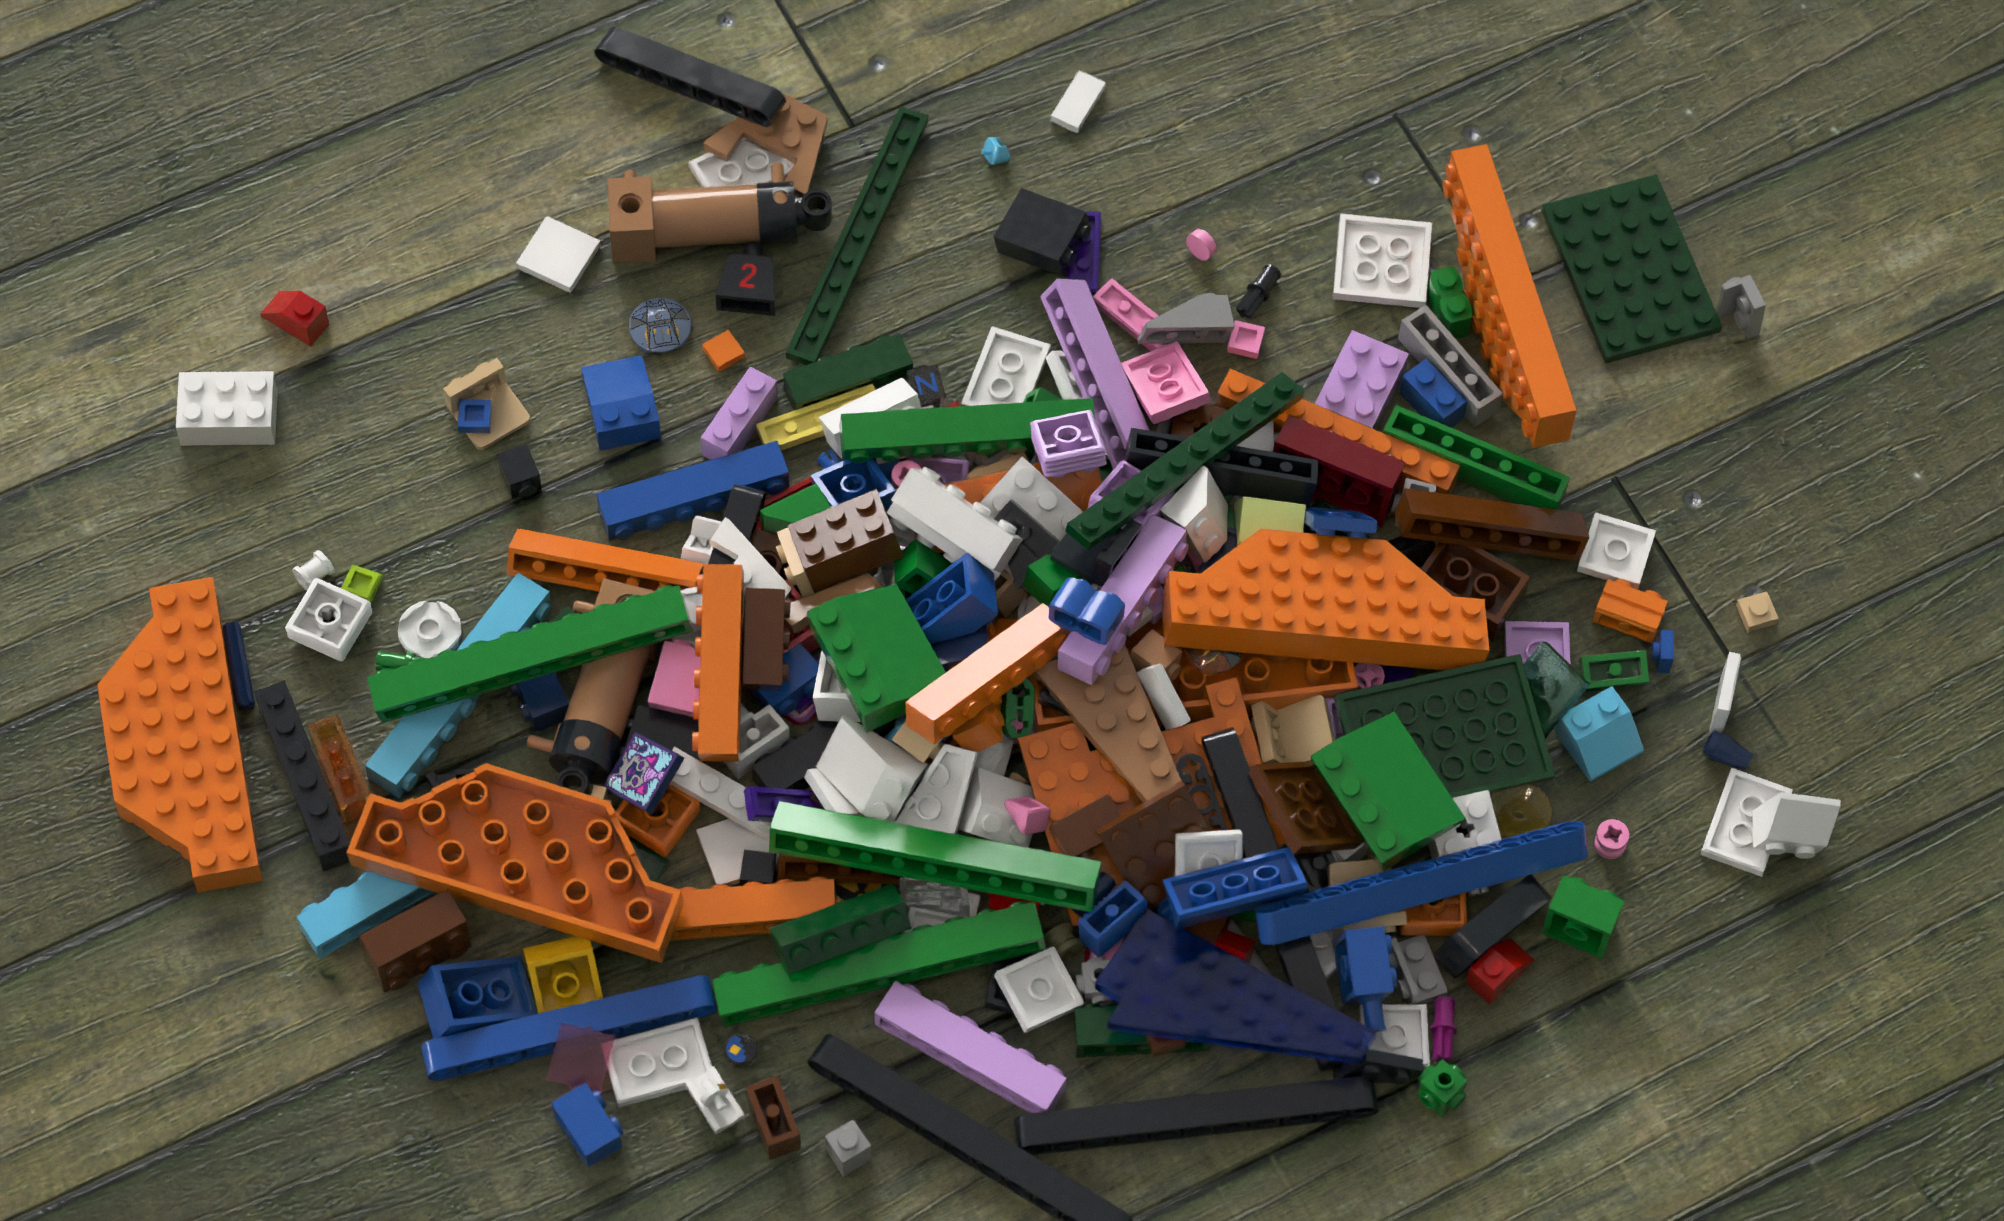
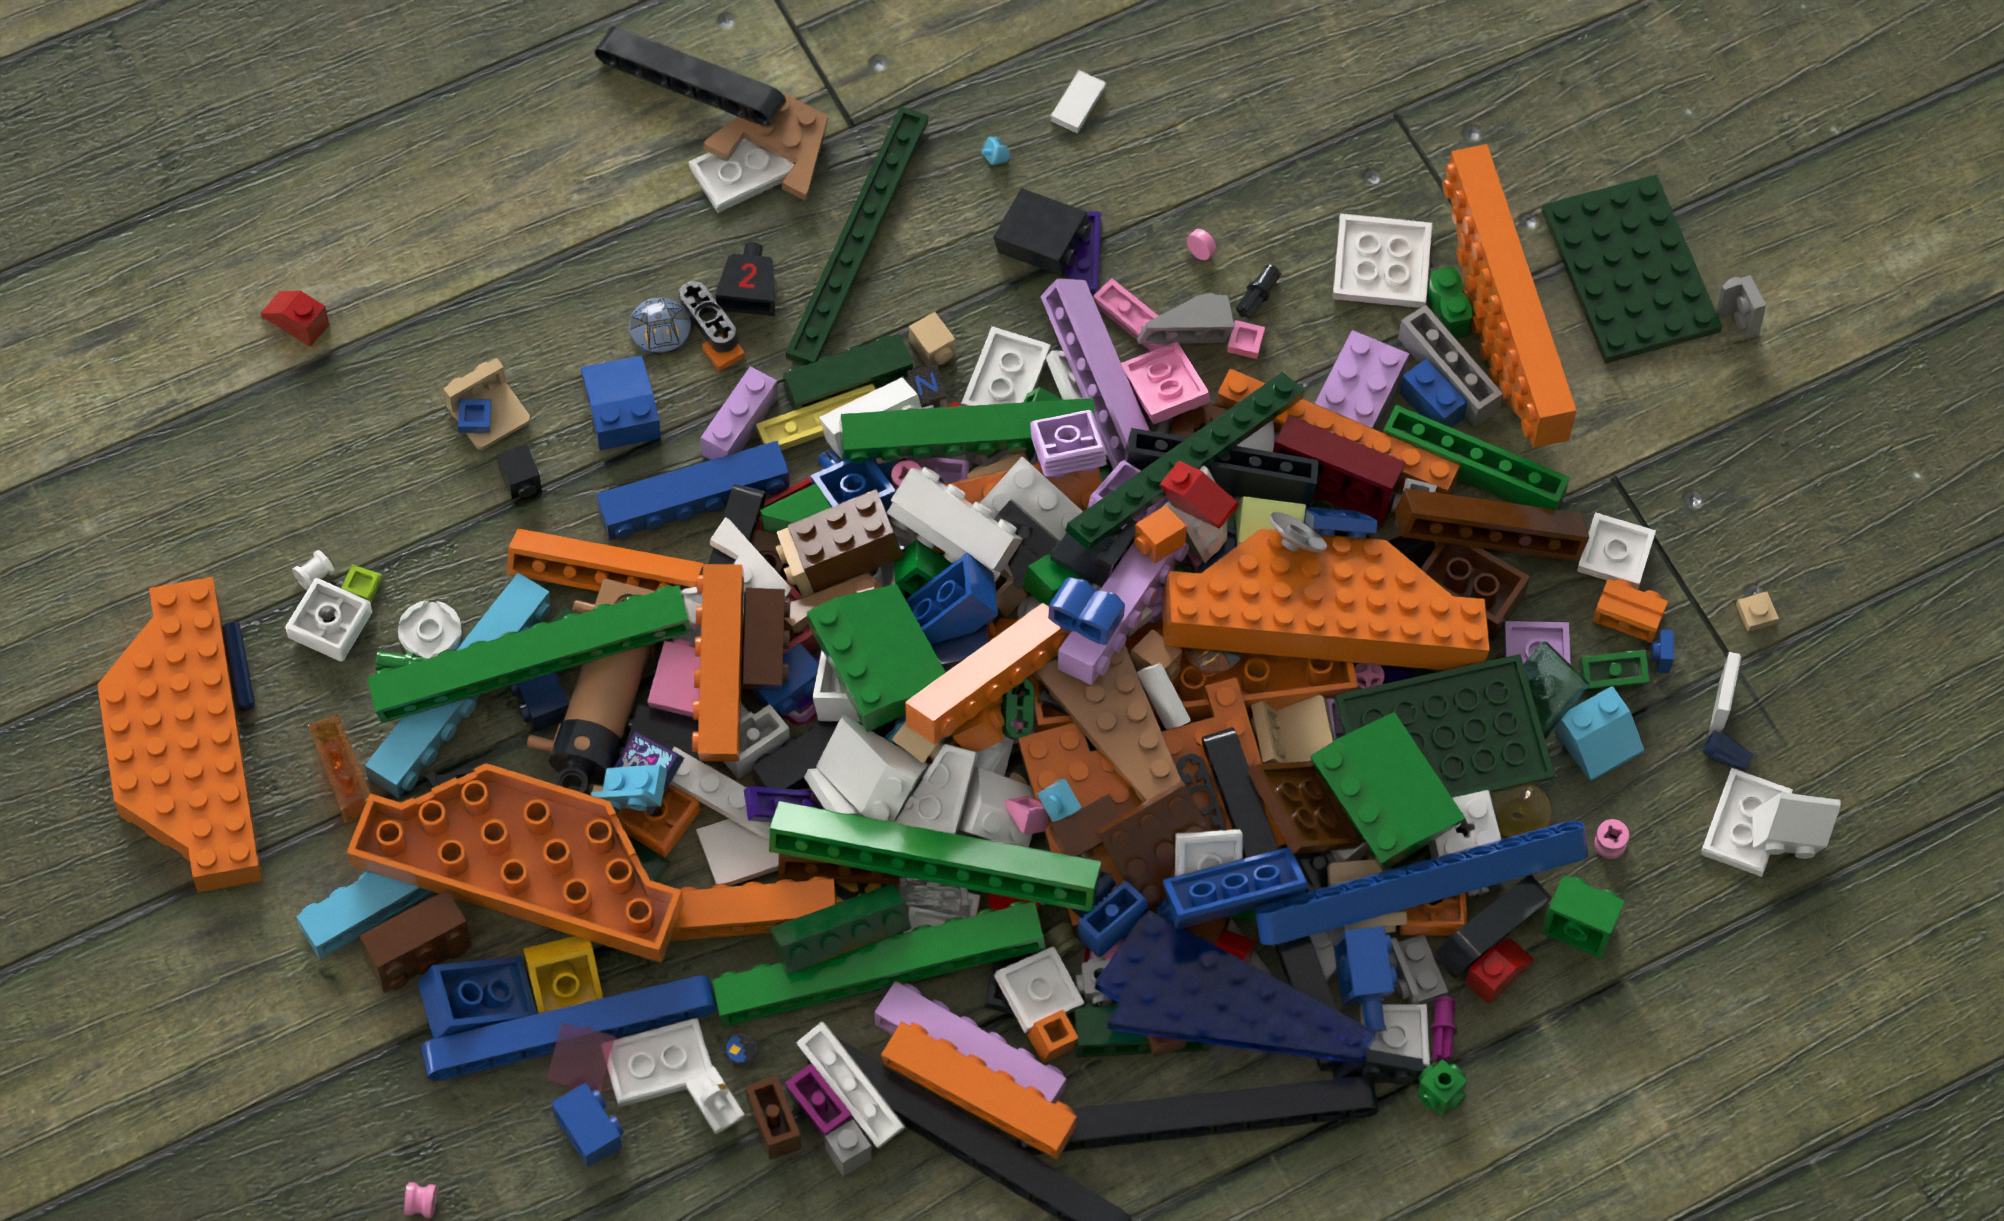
(226, 408): white brick -> none
(303, 775): black brick -> none
(420, 1200): none -> bright pink wheel
(558, 254): white tile -> none
(633, 787): none -> medium azure bracket
(698, 544): white bracket -> none
(708, 215): medium nougat piece -> none
(708, 305): none -> black beam
(758, 867): black tile -> none
(818, 1101): none -> magenta brick
(850, 1084): none -> white plate
(932, 340): none -> tan brick
(979, 1089): none -> orange brick
(1052, 1036): none -> orange brick
(1059, 800): none -> medium azure bracket
(1160, 534): none -> orange brick
(1198, 495): none -> red slope
(1296, 534): none -> light grey dish

